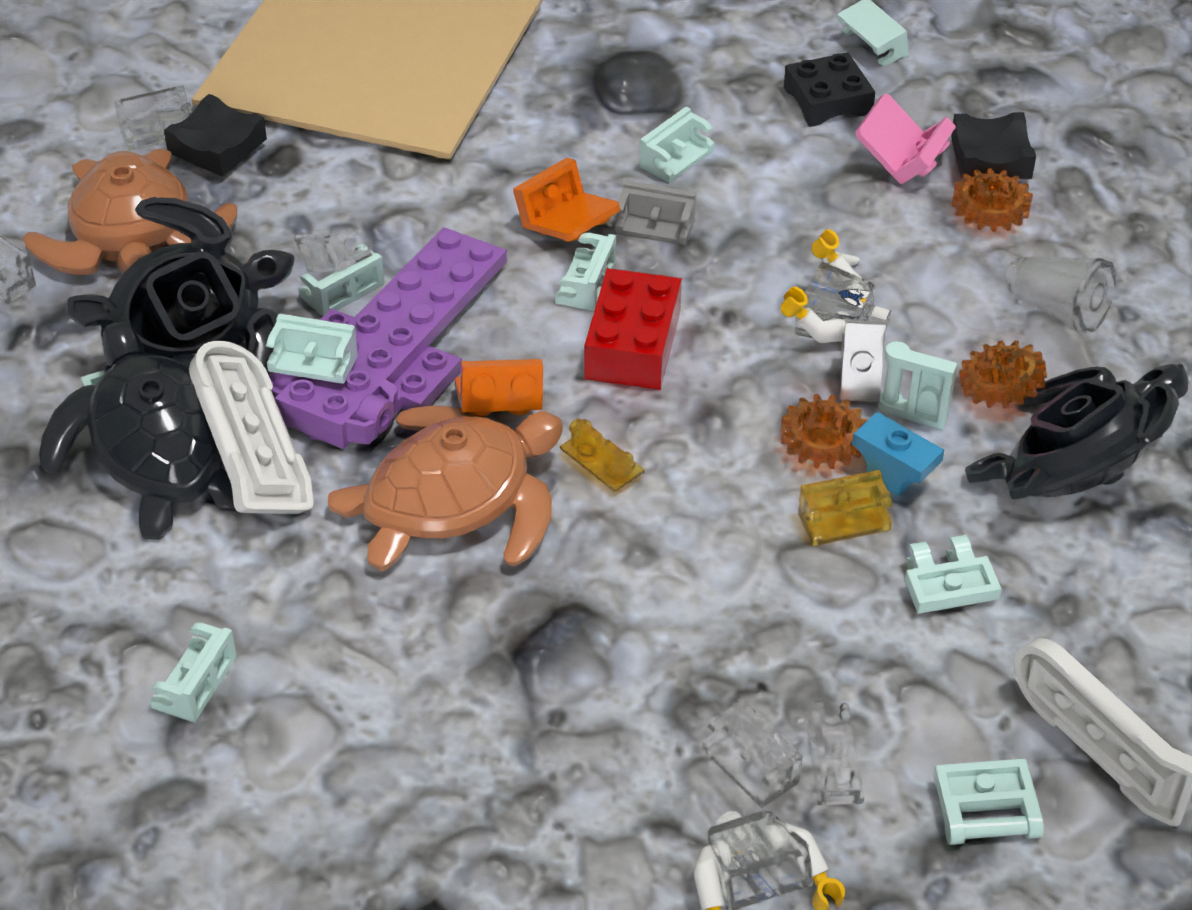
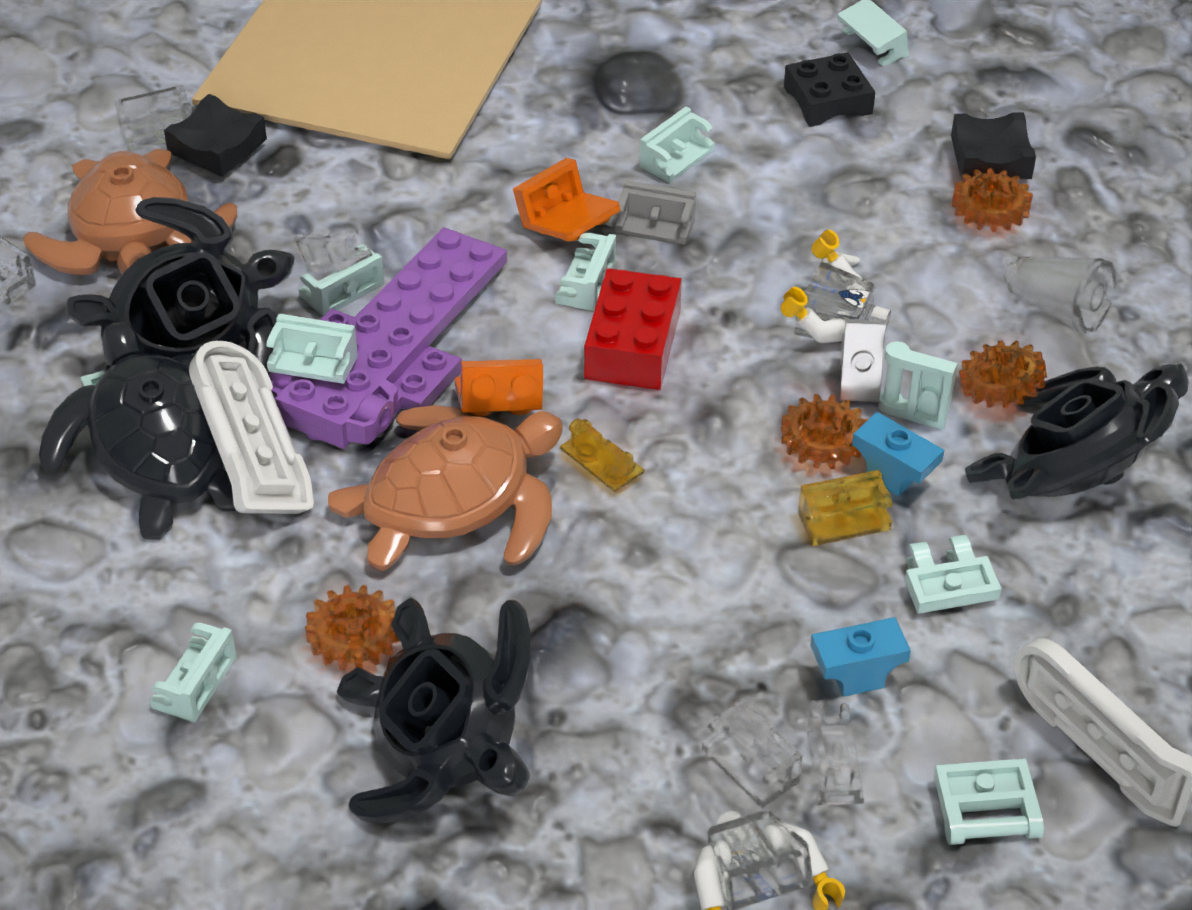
(351, 627): none -> clear orange gear
(443, 713): none -> black animal
(860, 654): none -> dark azure brick
(900, 142): bright pink bracket -> none

